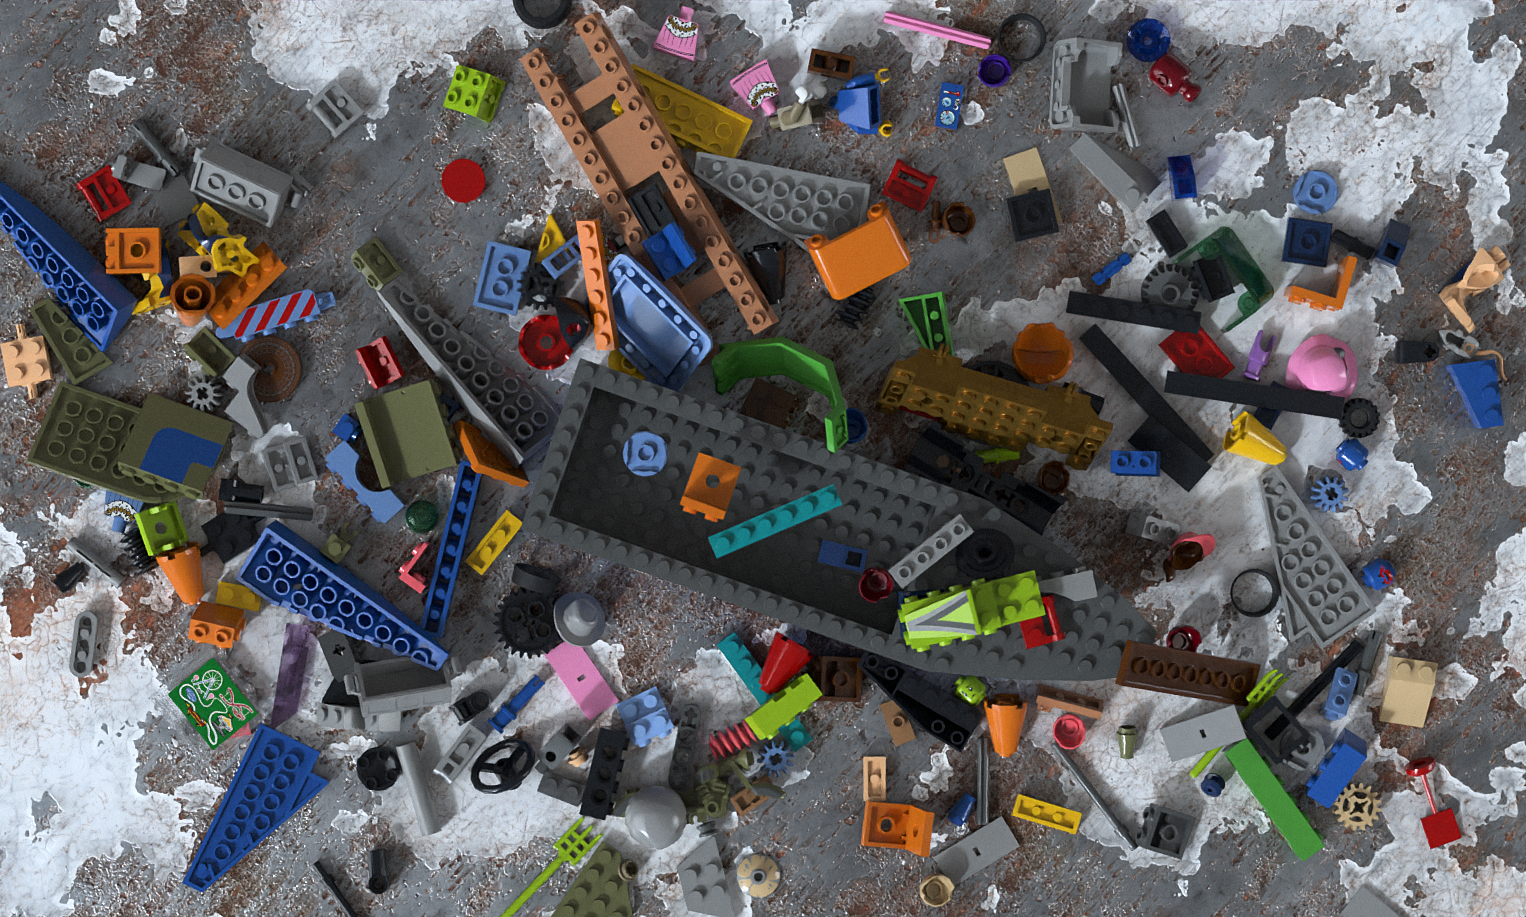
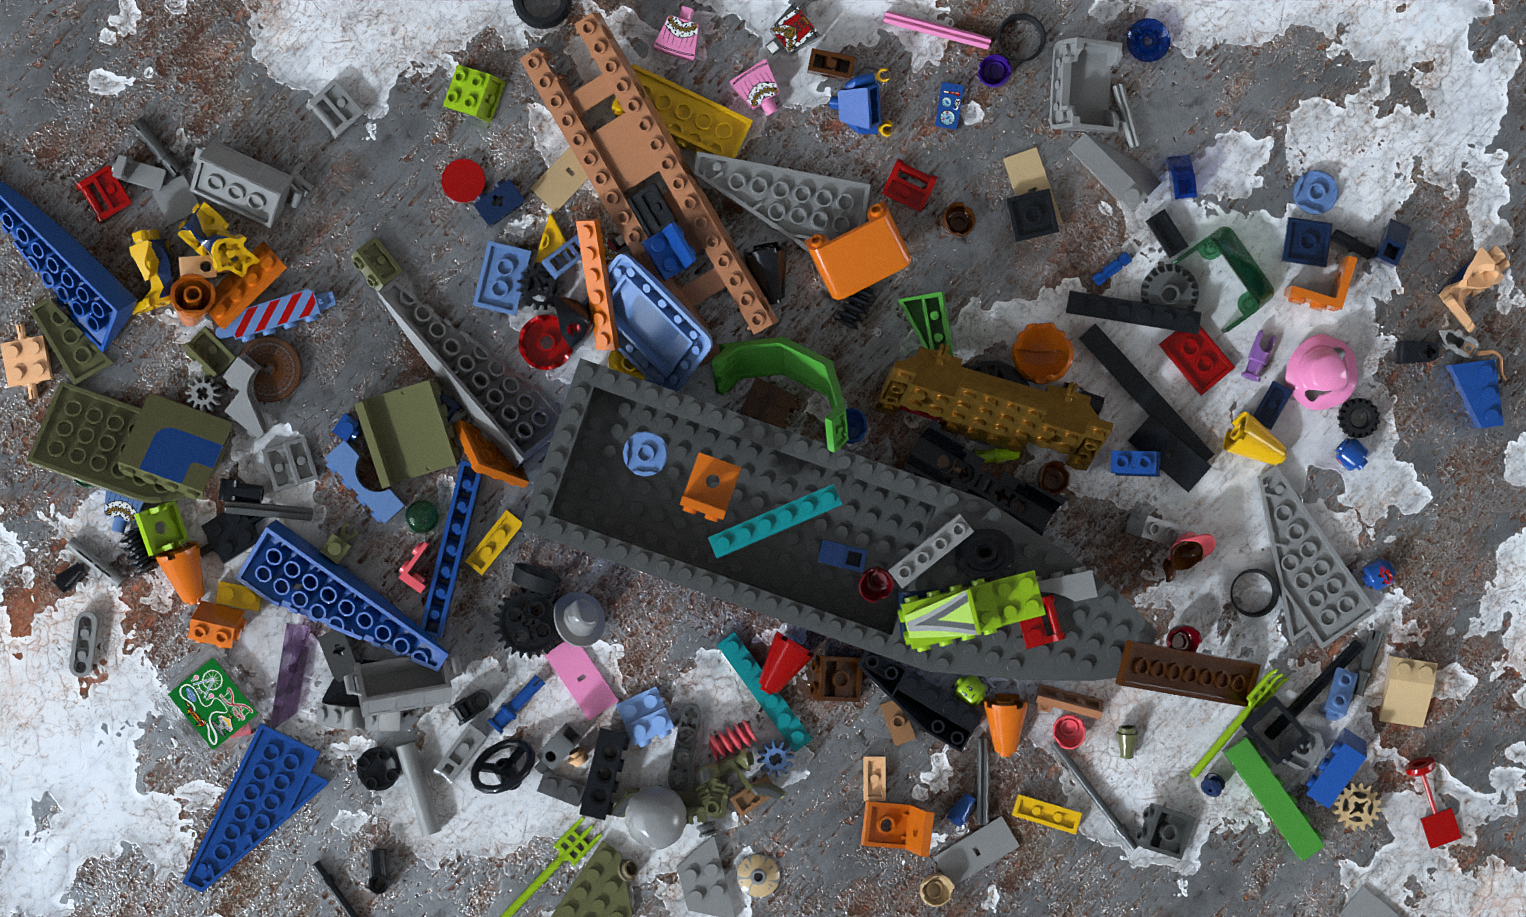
(120, 251): orange bracket -> none
(380, 363): red bracket -> none
(511, 202): none -> dark blue brick
(556, 184): none -> tan piece
(783, 707): lime wedge -> none
(792, 32): none -> torso
(802, 111): dark tan torso -> none
(935, 223): piece -> none
(1174, 77): dark red piece -> none
(1213, 278): black bracket -> none
(1220, 727): light grey piece -> none
(1254, 395): black tile -> none
(1323, 498): medium blue gear -> none

